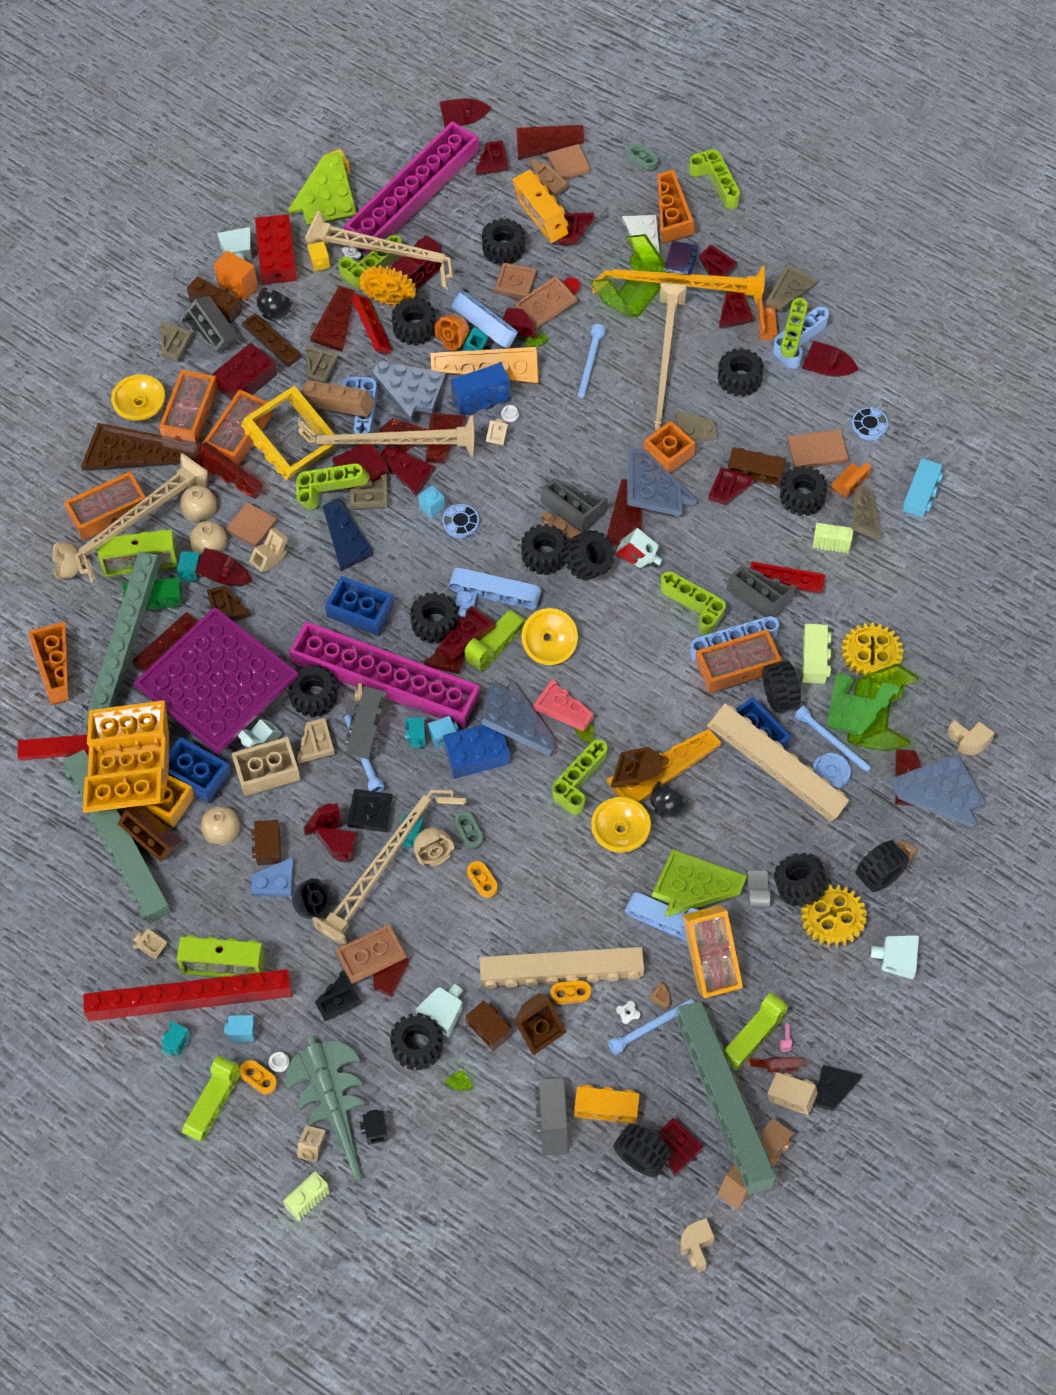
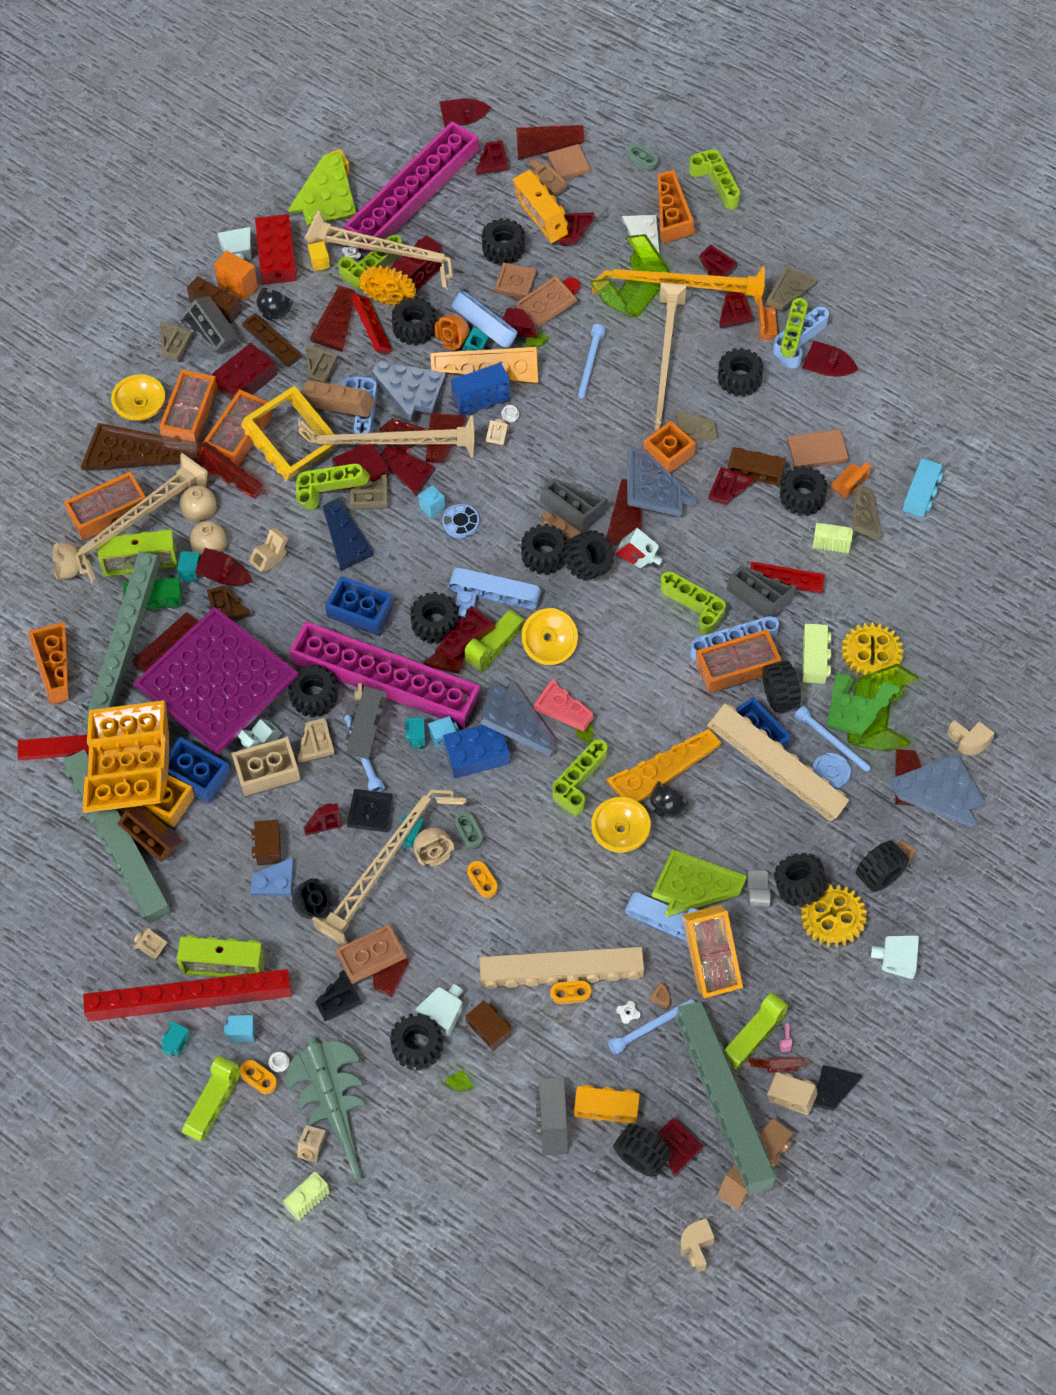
(220, 825): tan cylinder -> none
(251, 525): nougat tile -> none
(338, 843): dark red slope -> none
(374, 1127): black brick -> none
(539, 1023): reddish brown slope -> none
(636, 767): reddish brown slope -> none
(681, 258): clear blue windscreen -> none
(869, 423): tile -> none

